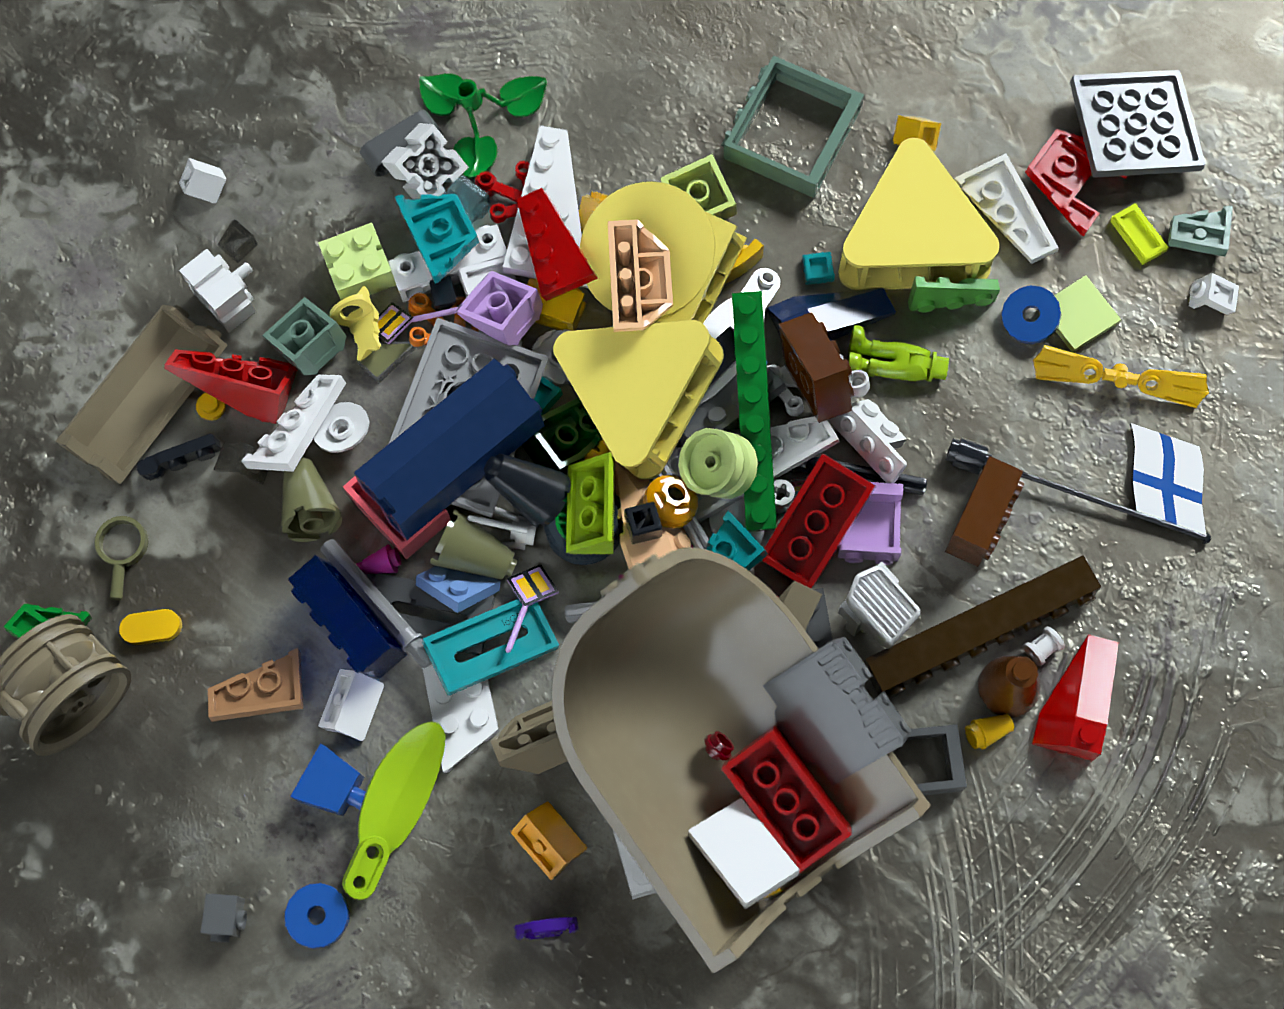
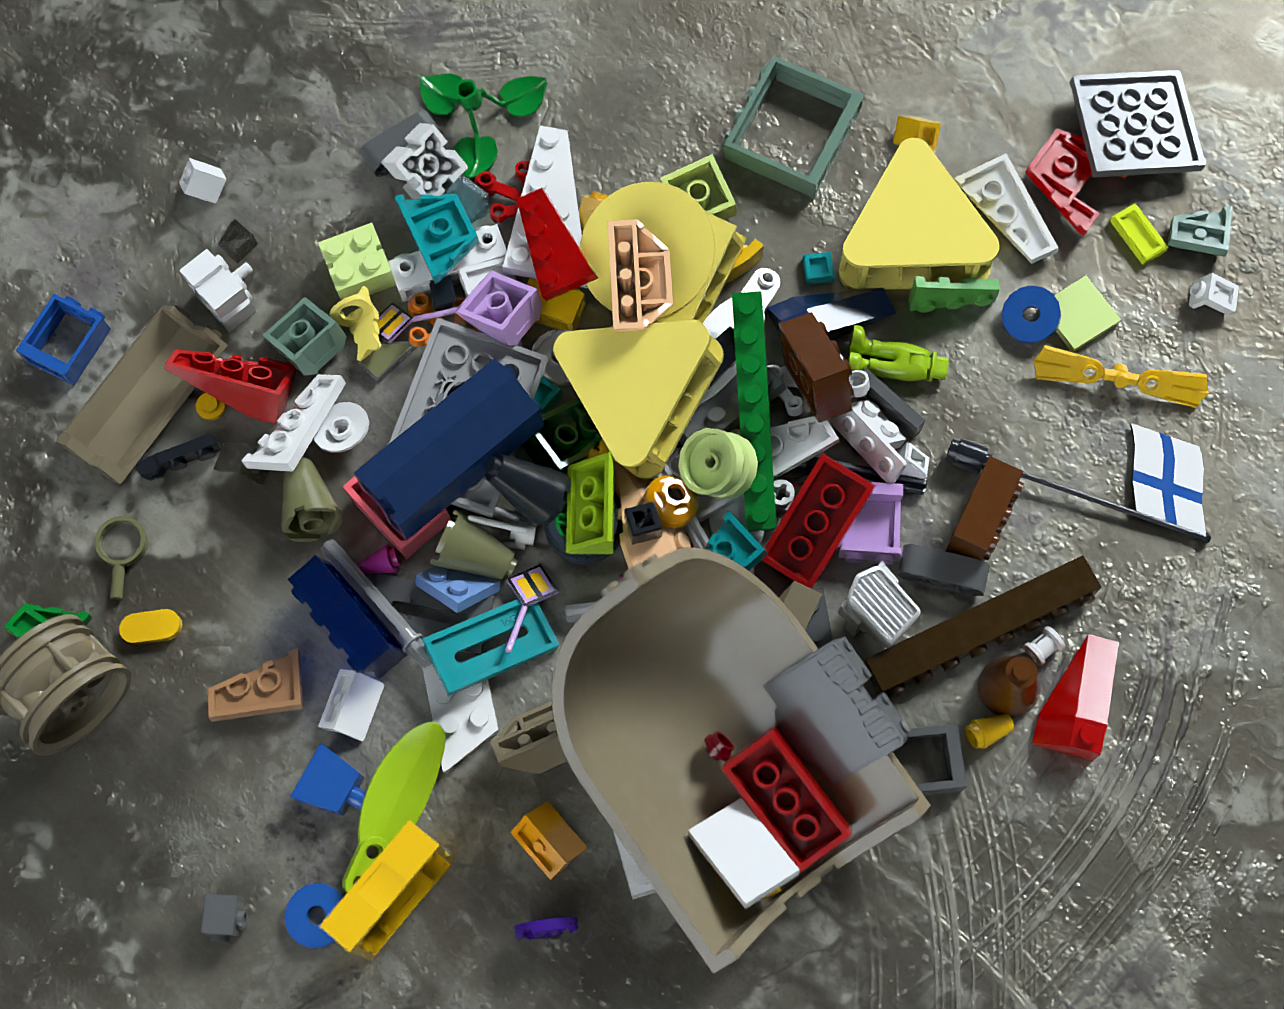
(44, 327): none -> blue window
(387, 892): none -> yellow tile
(894, 406): none -> dark grey hinge
(916, 461): none -> white slope
(943, 570): none -> dark grey beam

